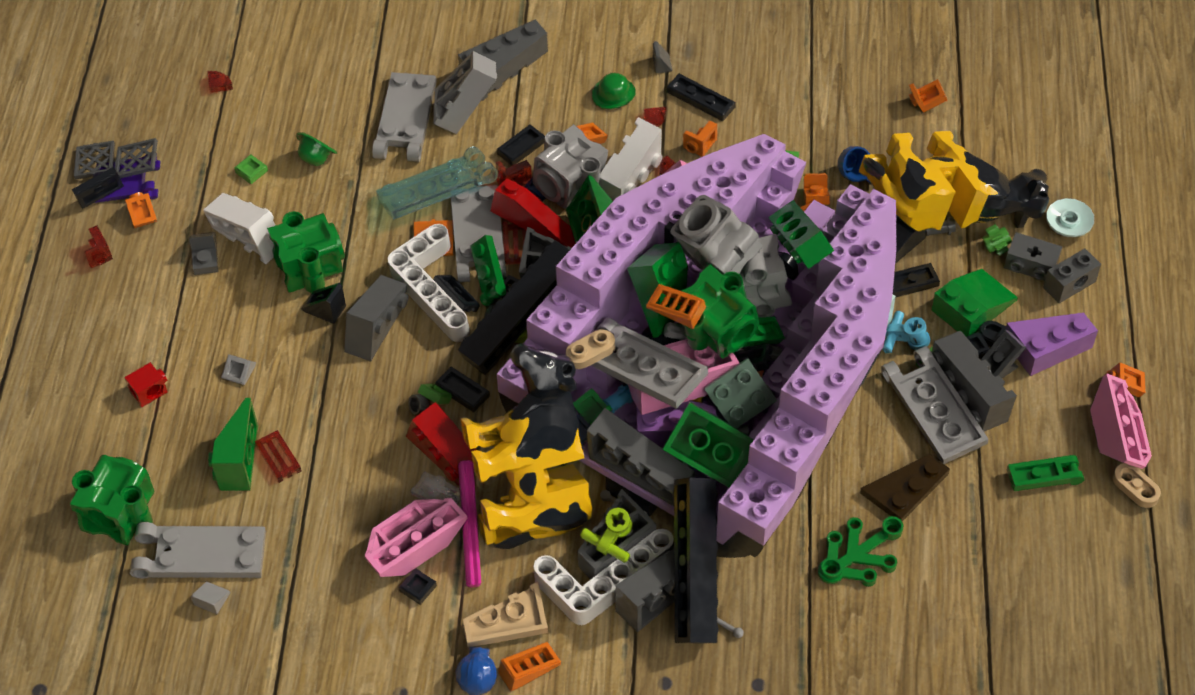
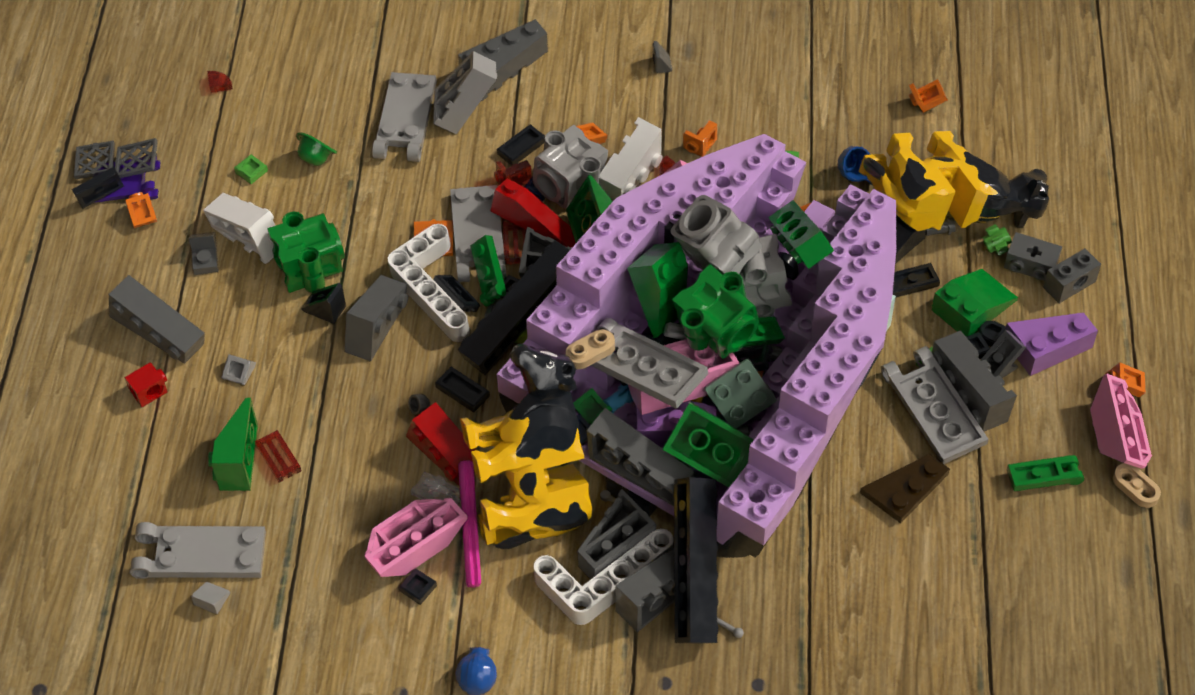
(99, 251): clear red bracket -> none
(112, 498): green piece -> none
(154, 320): none -> dark grey wedge
(435, 393): bright green tile -> none
(436, 184): clear light blue hinge -> none
(512, 619): tan wing -> none
(513, 673): orange slope -> none
(606, 543): lime piece -> none
(613, 91): green hat -> none
(655, 115): clear red tile -> none
(689, 319): orange slope -> none
(700, 97): black tile -> none
(816, 188): orange bracket -> none
(858, 554): green plant -> none
(906, 332): medium azure piece -> none
(1070, 217): light aqua dish -> none

